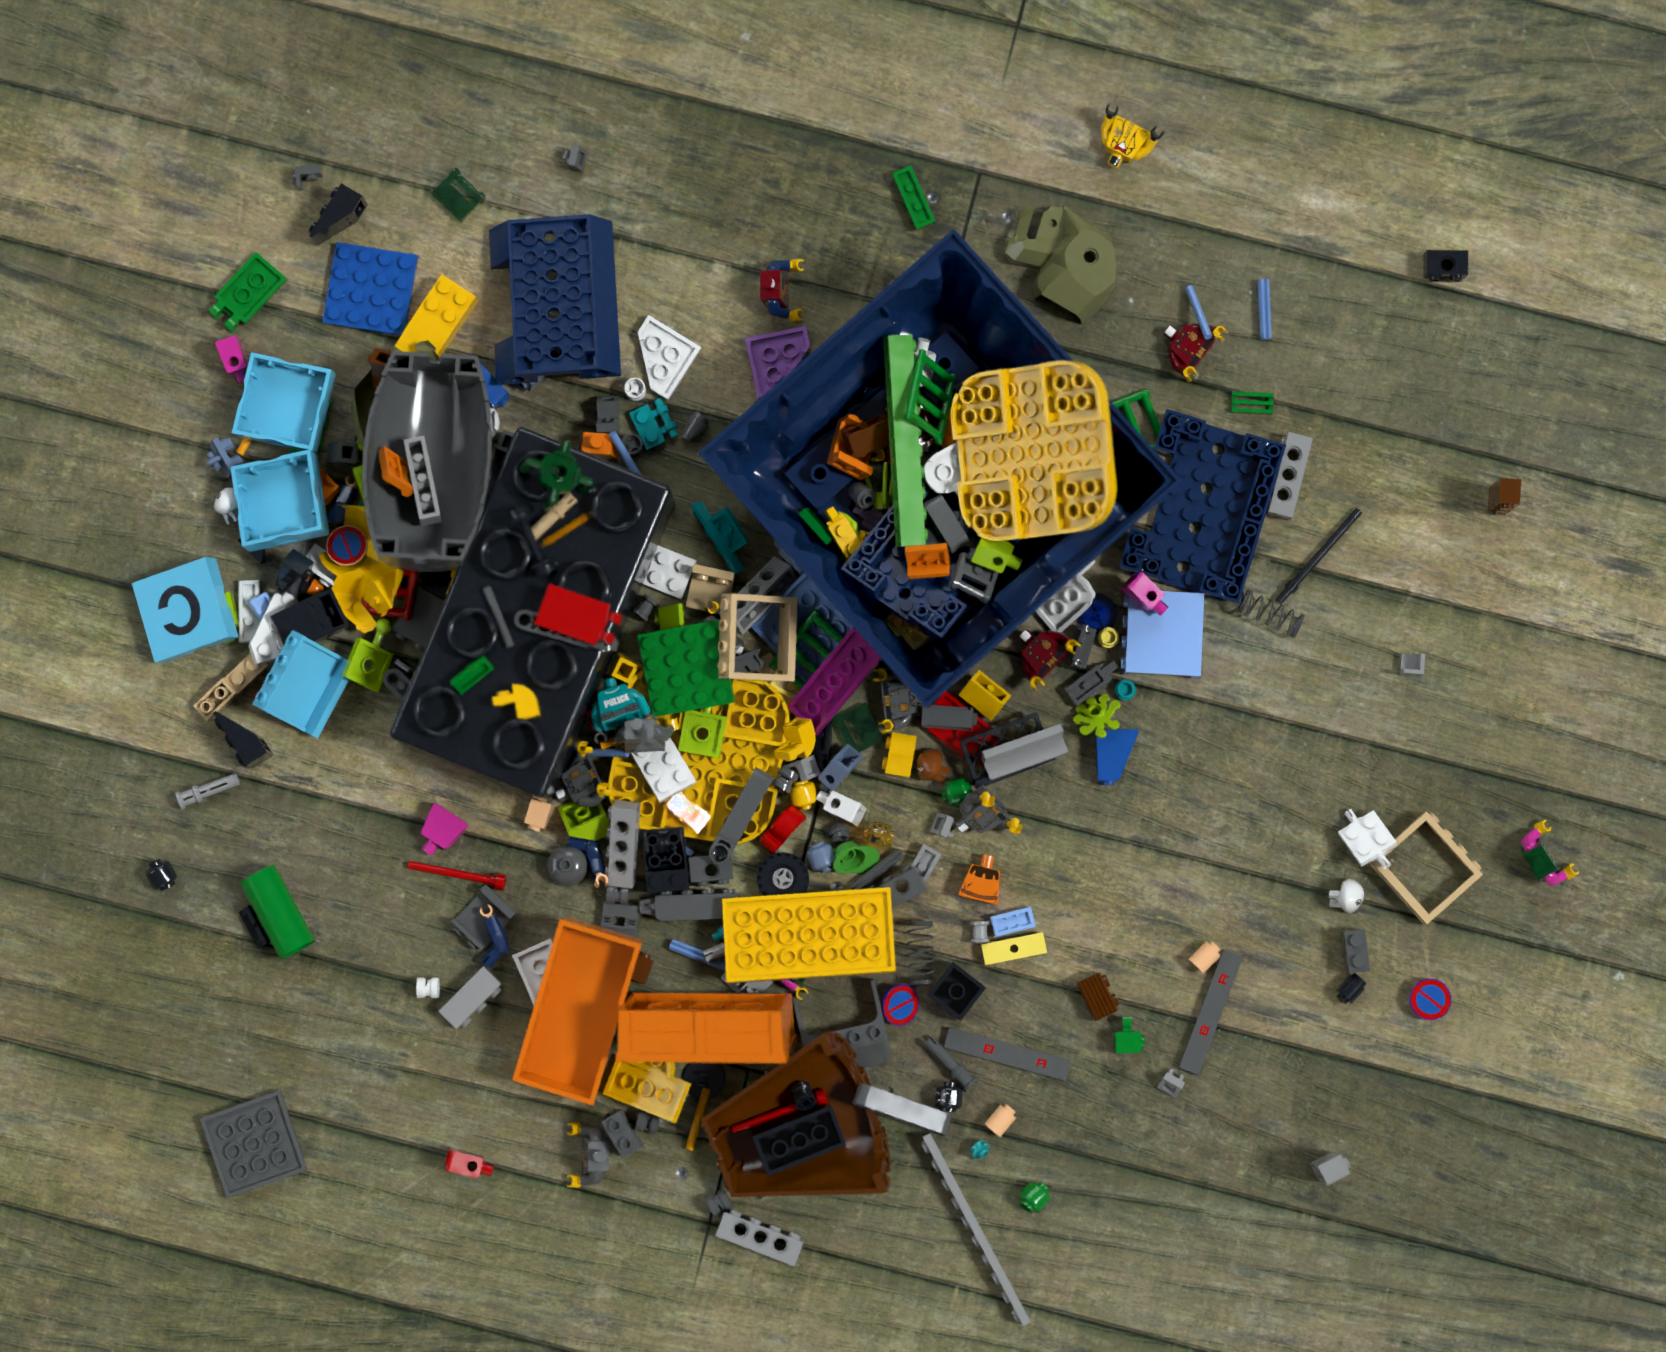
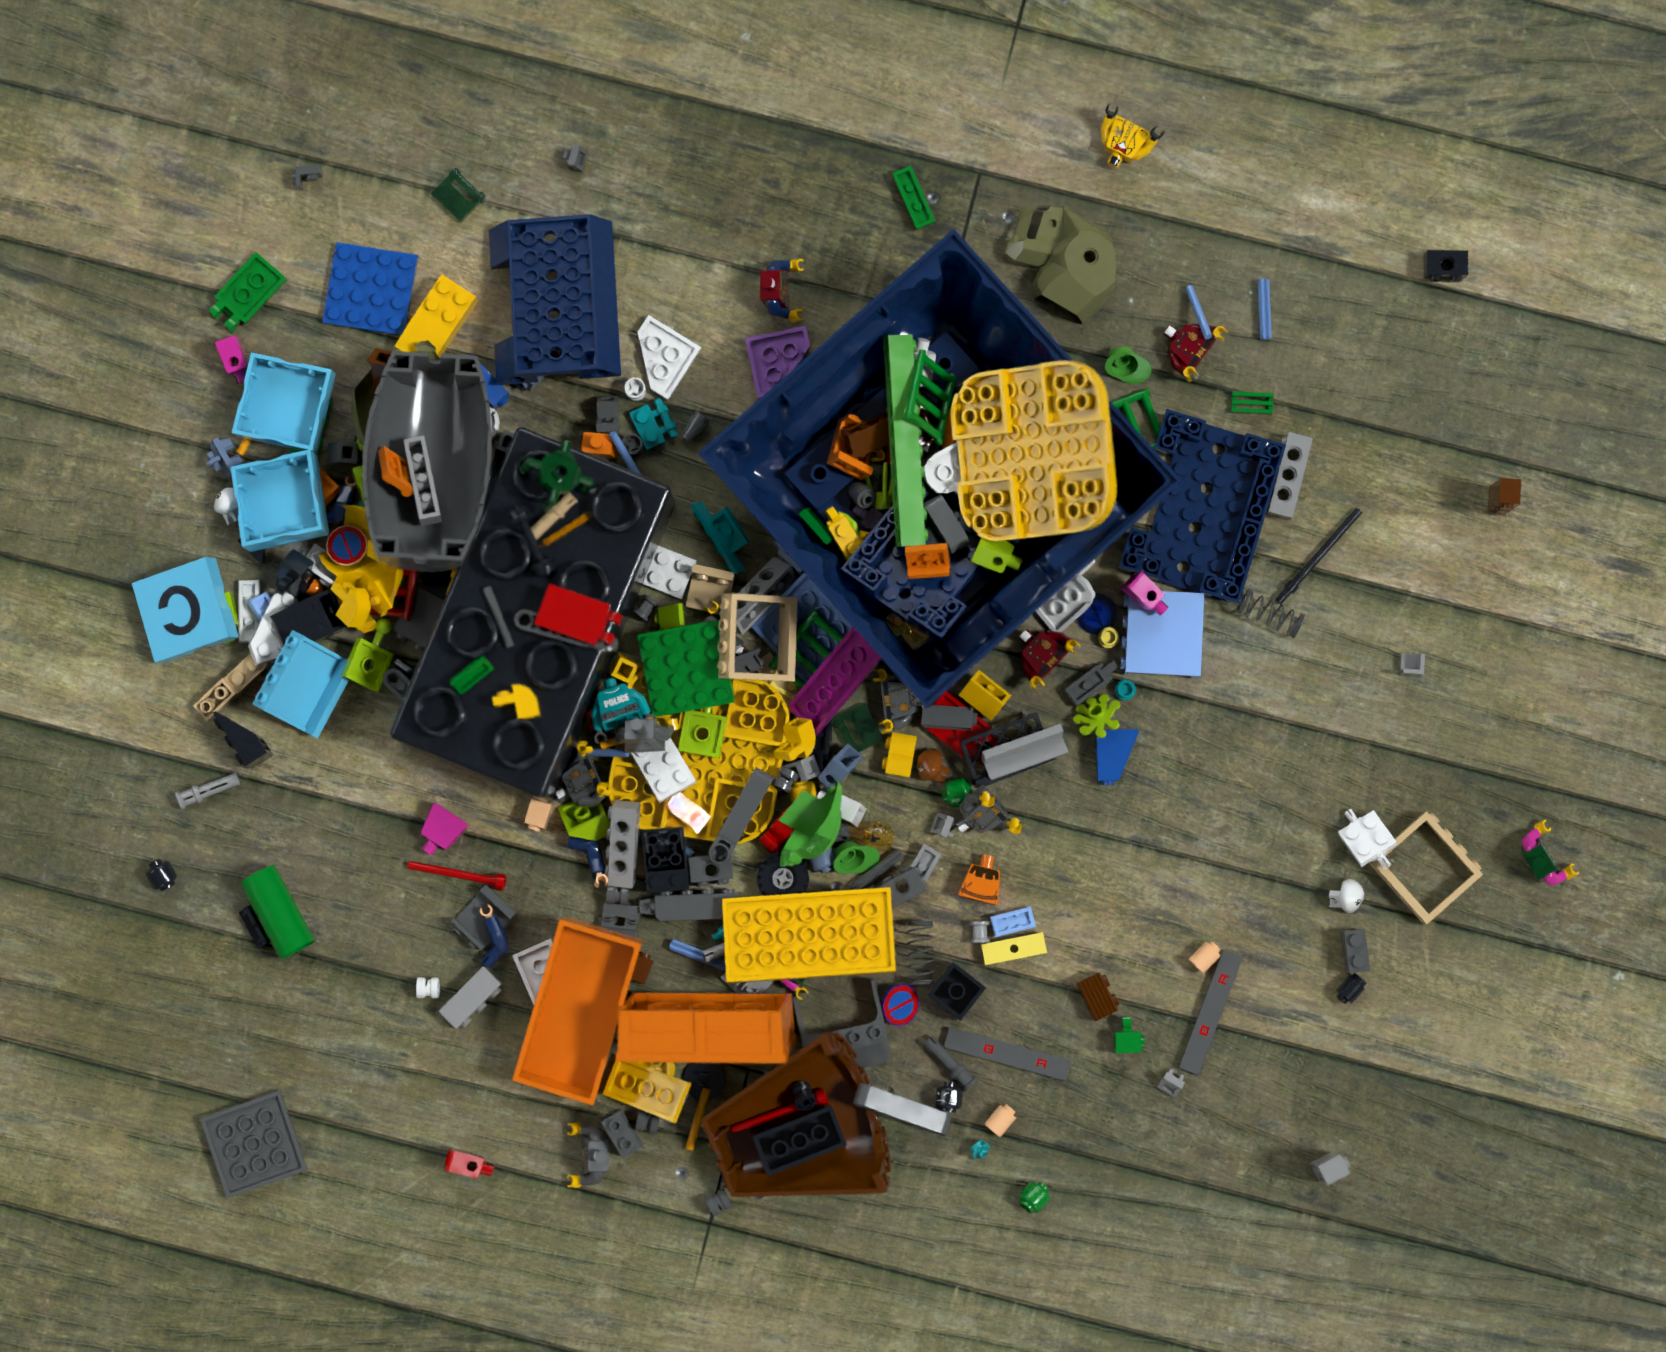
(339, 214): black slope -> none
(355, 604): none -> yellow brick
(567, 866): dark grey cylinder -> none
(787, 1255): light grey brick -> none
(814, 824): none -> bright green animal
(975, 573): dark grey plate -> none
(978, 1238): light grey plate -> none
(1085, 636): dark grey hinge -> none
(1127, 365): none -> bright green piece
(1430, 999): piece -> none

